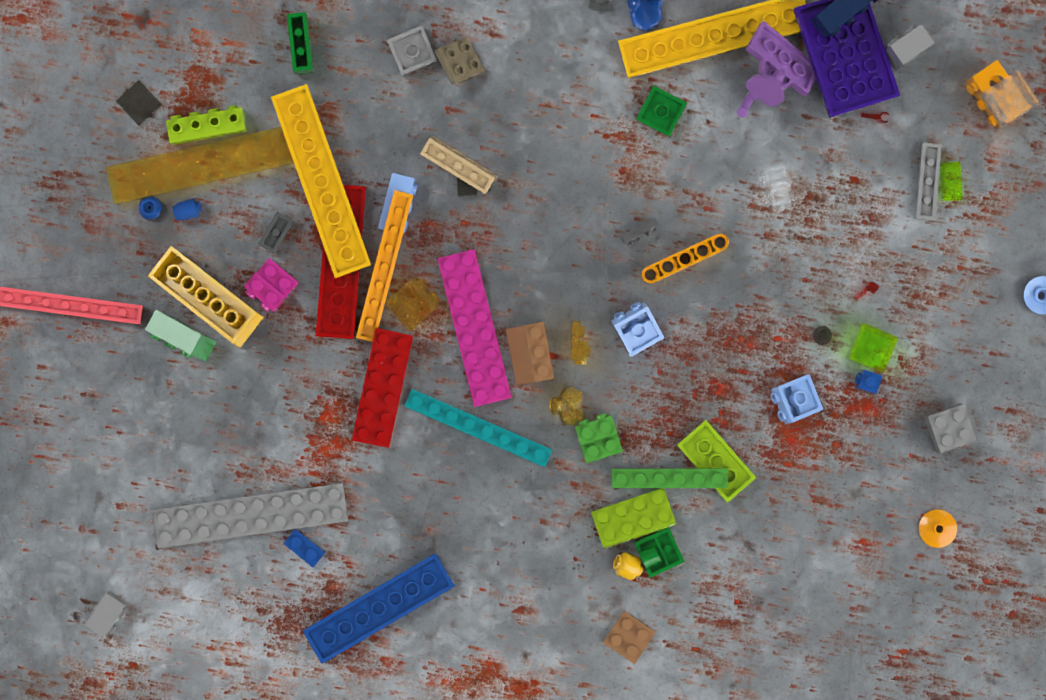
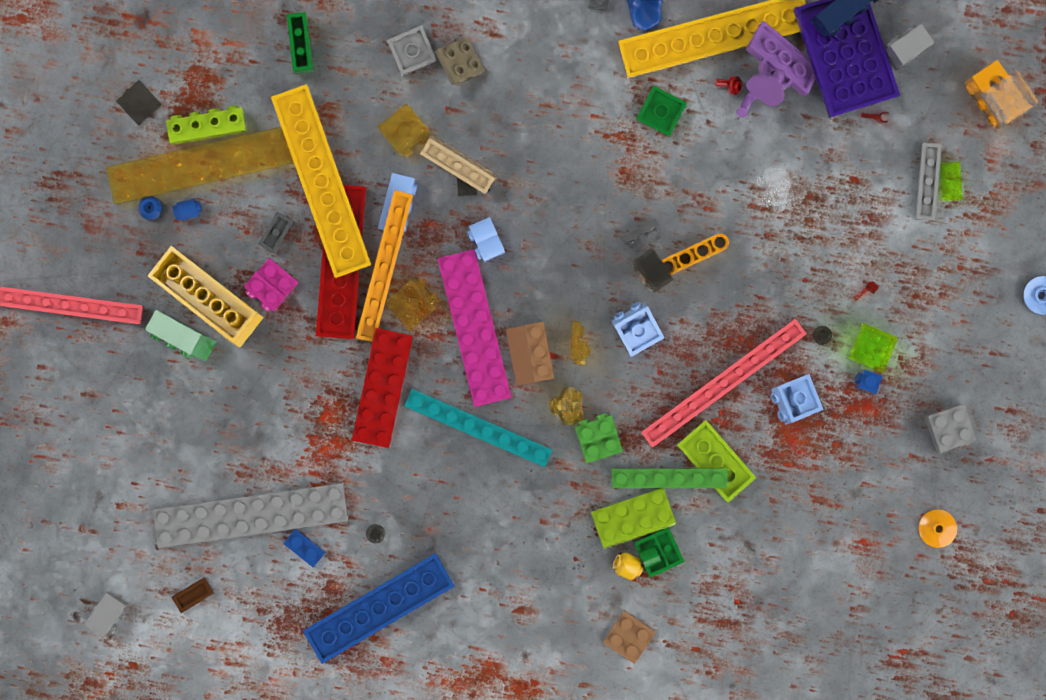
(192, 595): none -> reddish brown tile
(375, 533): none -> clear smoke plate
(404, 131): none -> clear yellow plate
(486, 239): none -> light blue brick
(652, 270): none -> clear smoke brick
(723, 383): none -> coral plate
(734, 84): none -> red plate

